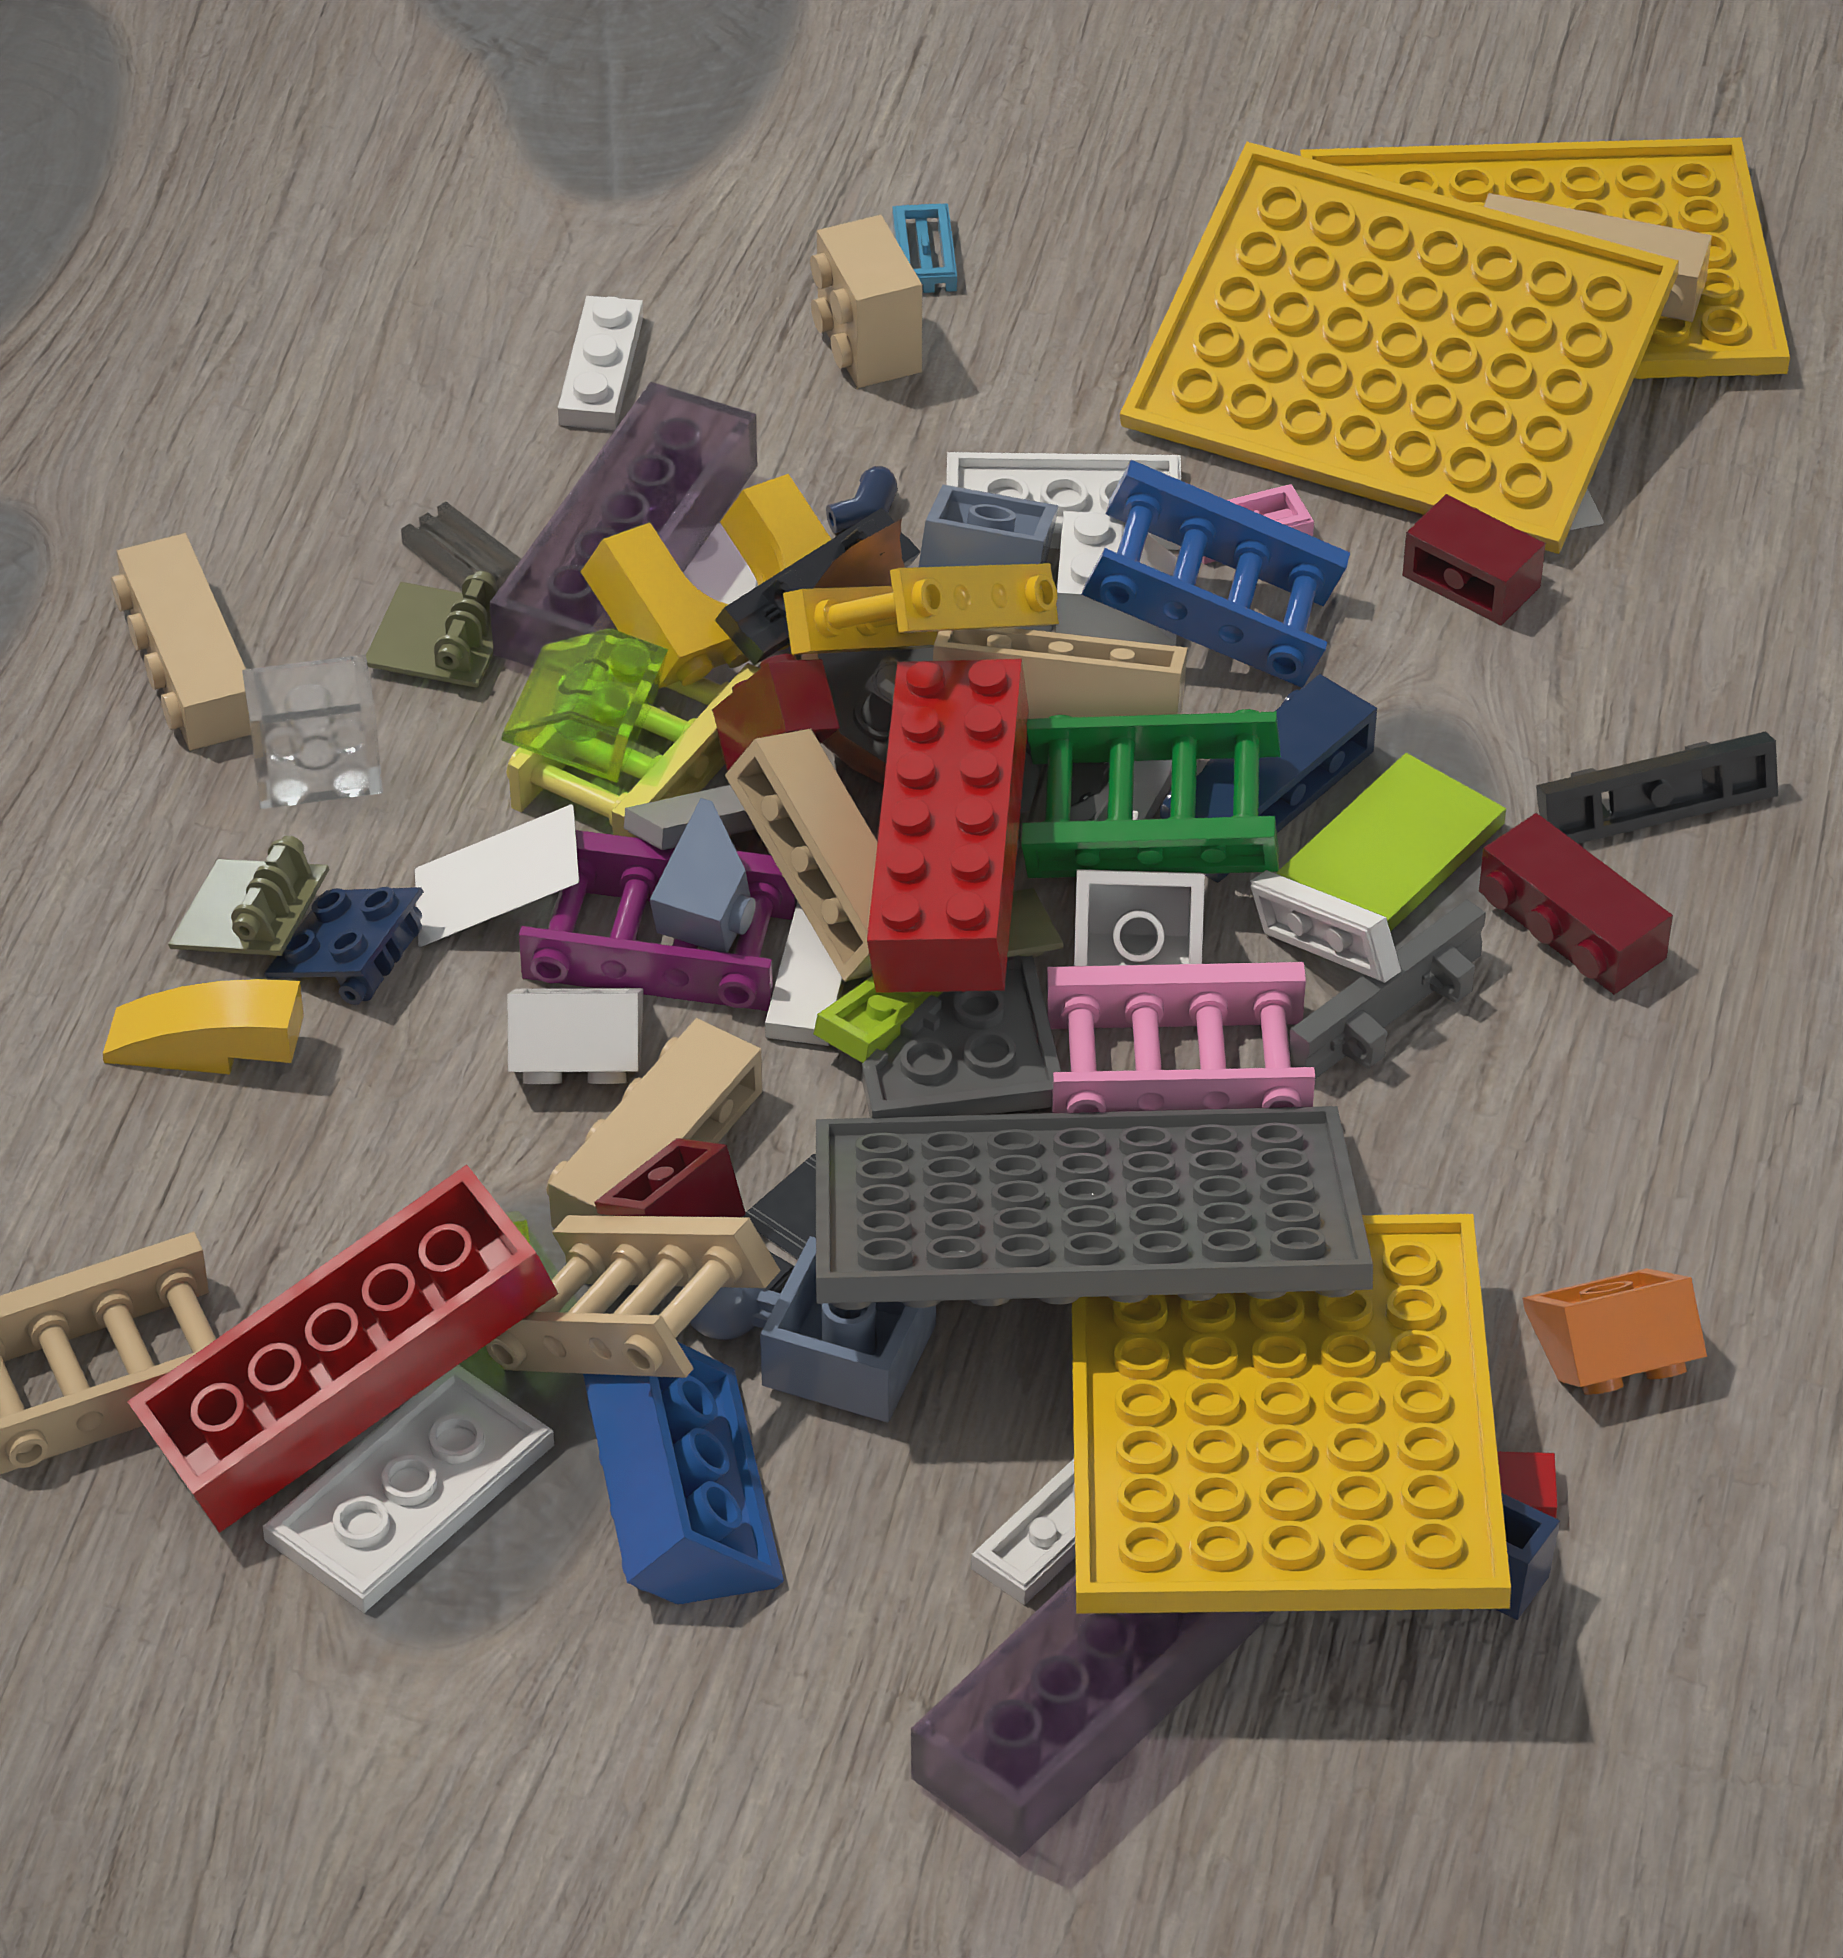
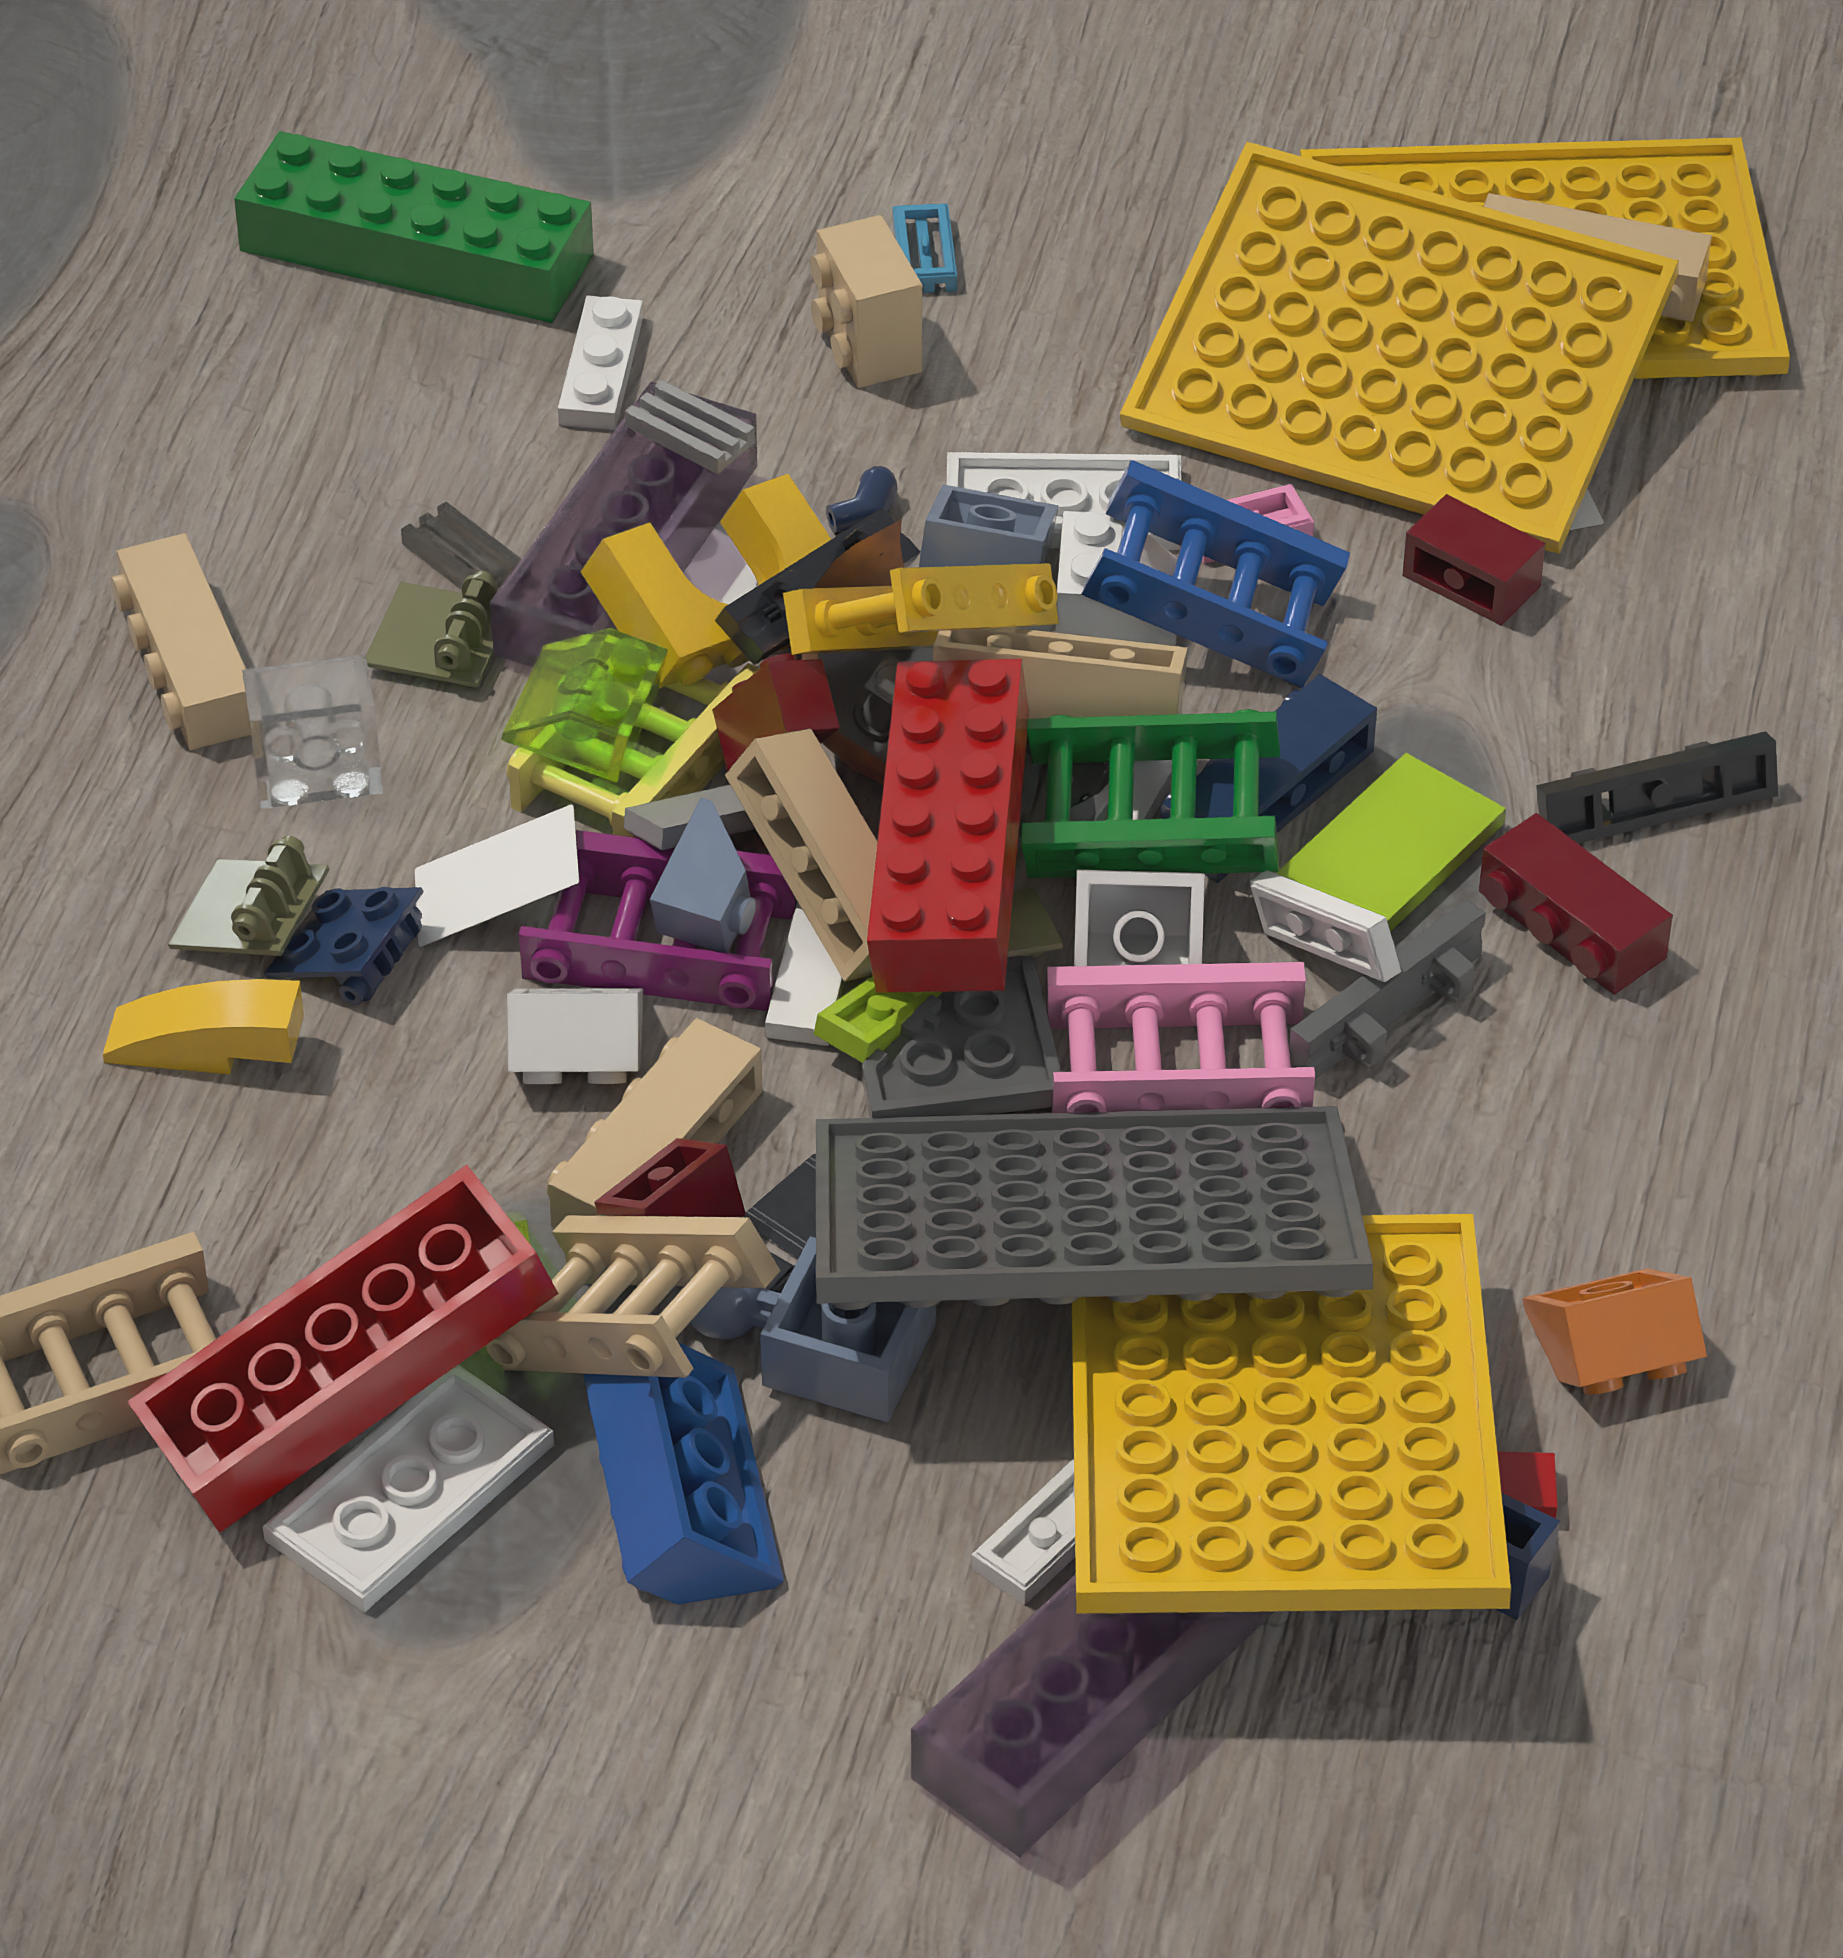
(415, 226): none -> green brick
(696, 422): none -> light grey tile

